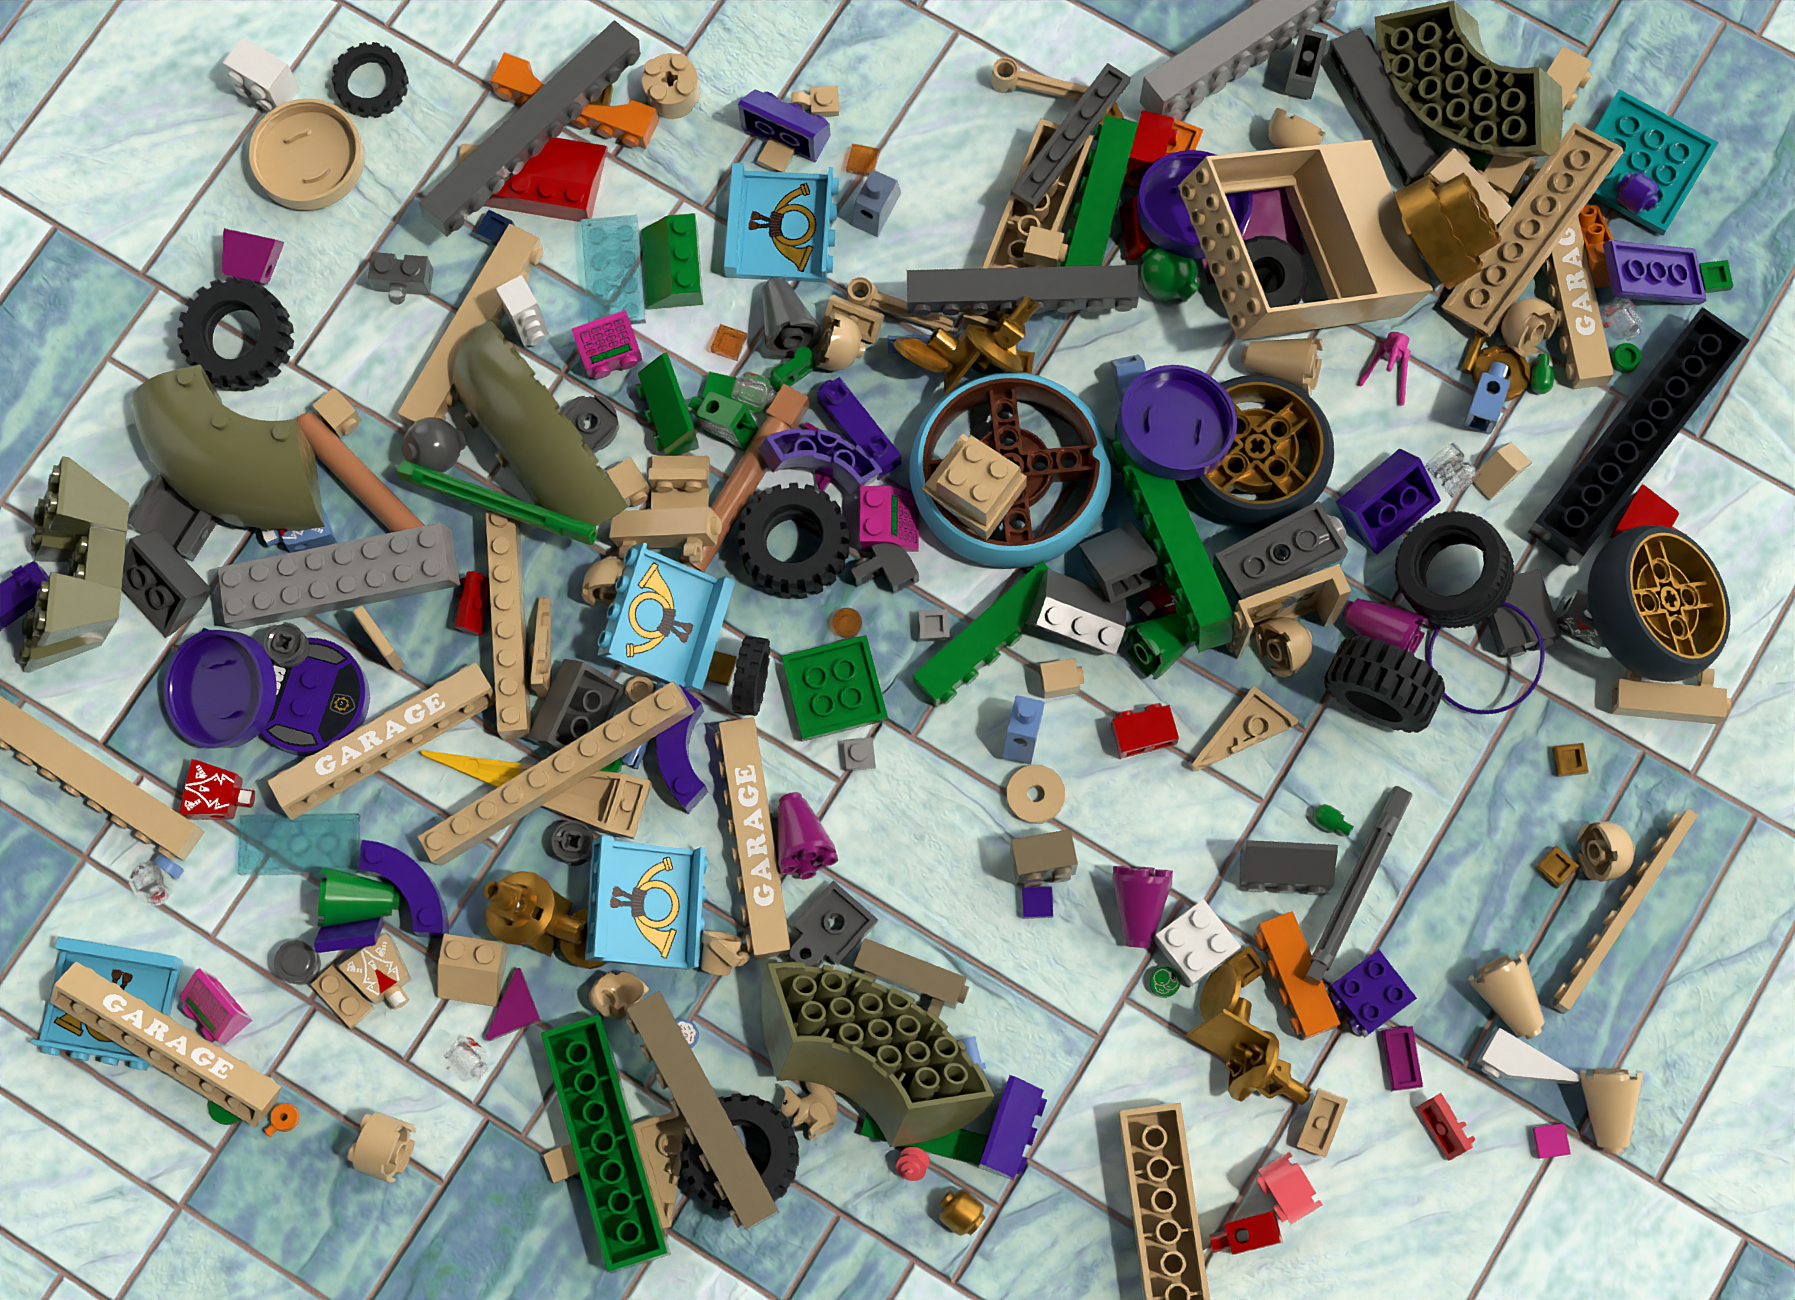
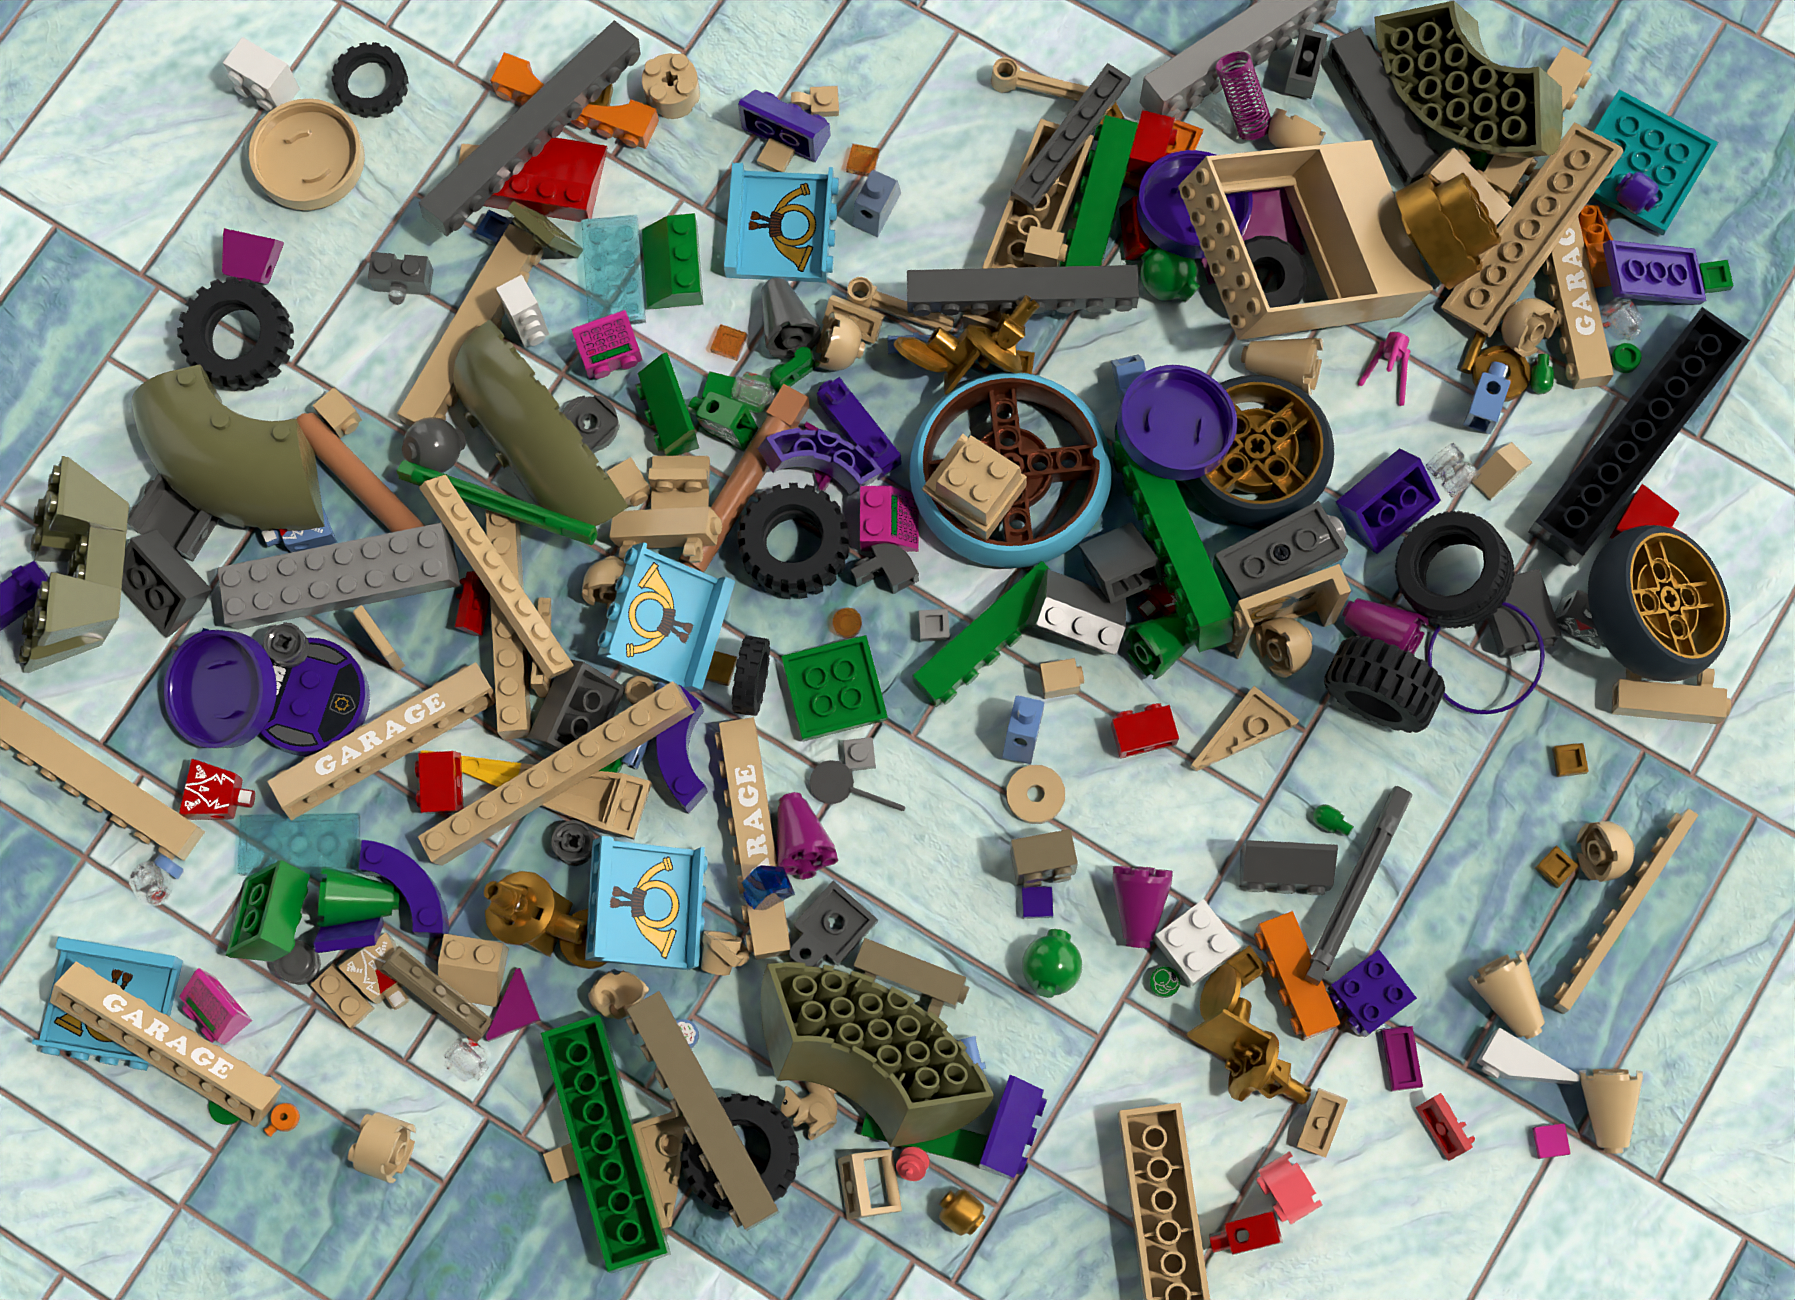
(268, 913): none -> green slope
(437, 994): none -> dark tan tile
(439, 782): none -> red brick
(496, 576): none -> tan plate
(544, 230): none -> olive plate
(767, 887): none -> clear blue slope
(834, 782): none -> dark grey piece
(856, 1188): none -> tan tile
(1052, 964): none -> green brick
(1237, 73): none -> magenta piece

